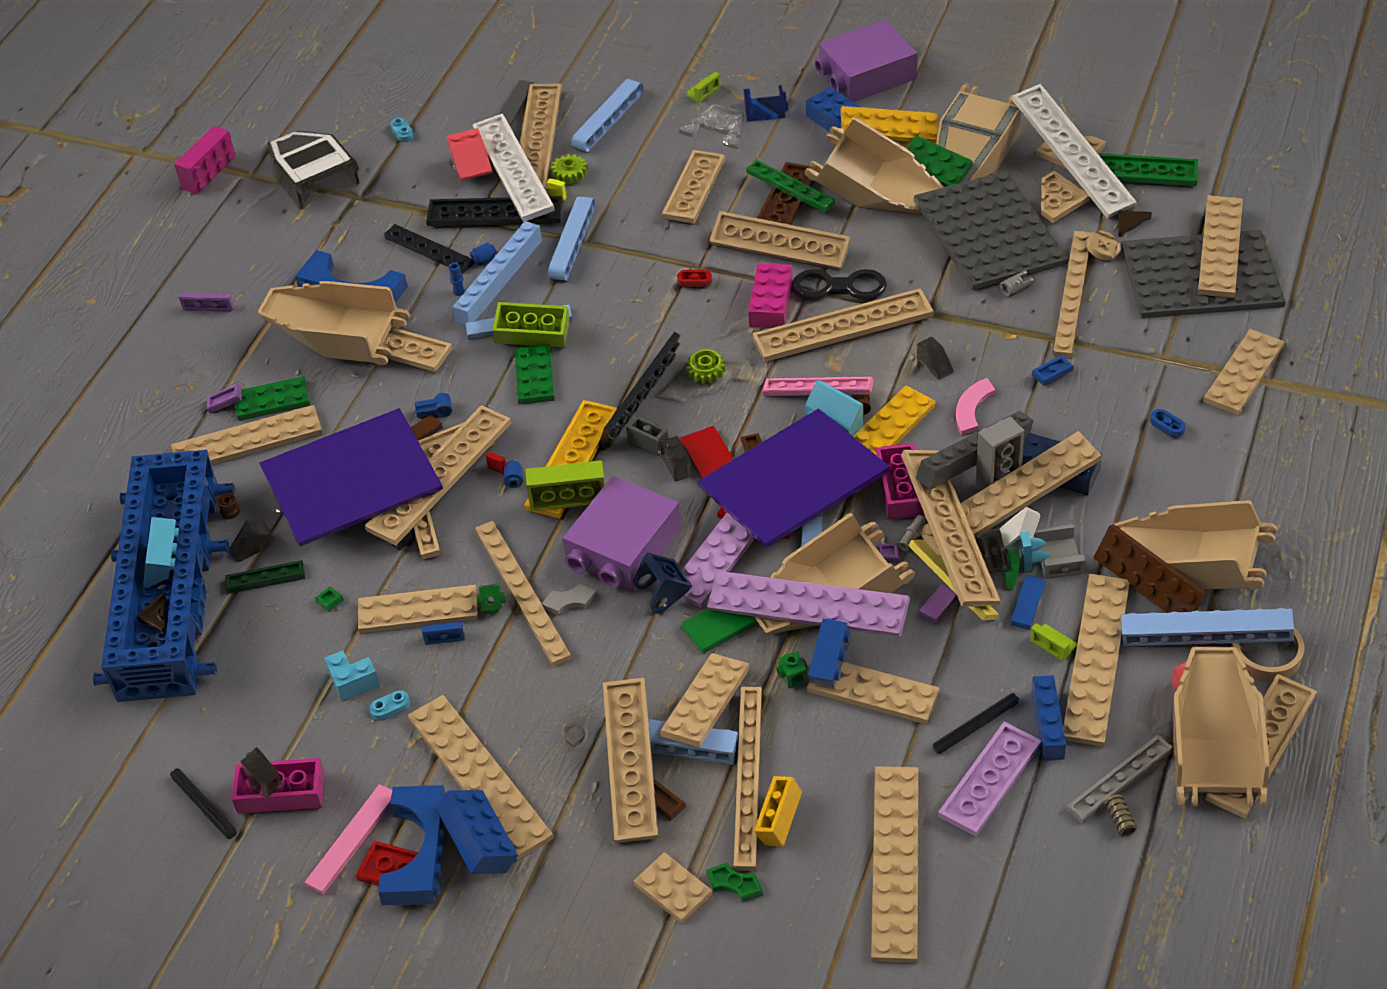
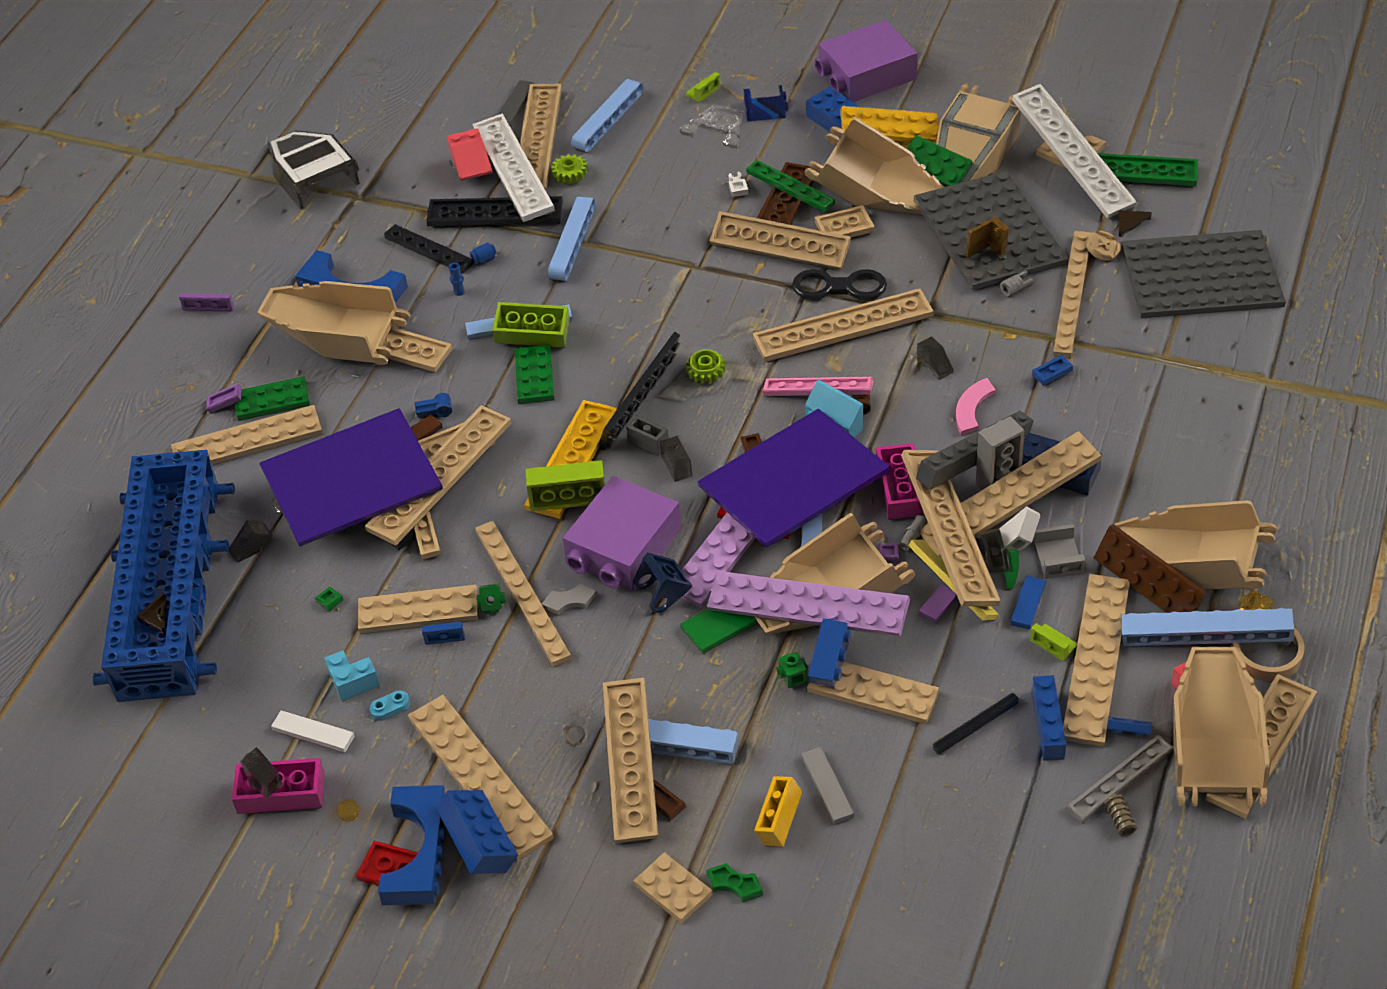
(160, 550): medium azure slope -> none
(203, 803): black axle -> none
(205, 160): dark pink brick -> none
(228, 505): reddish brown wheel -> none
(265, 576): dark green tile -> none
(313, 731): none -> white tile
(348, 810): none -> clear yellow tile
(350, 840): bright pink tile -> none
(401, 130): medium azure plate -> none
(495, 462): red tile -> none
(497, 273): light blue brick -> none
(513, 474): blue brick -> none
(556, 188): neon yellow tile -> none
(693, 187): tan plate -> none
(694, 278): red plate -> none
(705, 700): tan plate -> none
(706, 450): red tile -> none
(737, 185): none -> white plate
(748, 779): tan plate -> none
(770, 295): dark pink brick -> none
(827, 785): none -> light grey tile
(847, 222): none -> tan plate
(895, 419): yellow plate -> none
(895, 866): tan plate -> none
(989, 779): lavender plate -> none
(990, 234): none -> pearl gold bracket
(1030, 552): medium azure tile -> none
(1060, 197): tan plate -> none
(1120, 725): none -> blue plate
(1167, 423): blue plate -> none
(1220, 246): tan plate -> none
(1243, 372): tan plate -> none
(1255, 600): none -> clear yellow brick

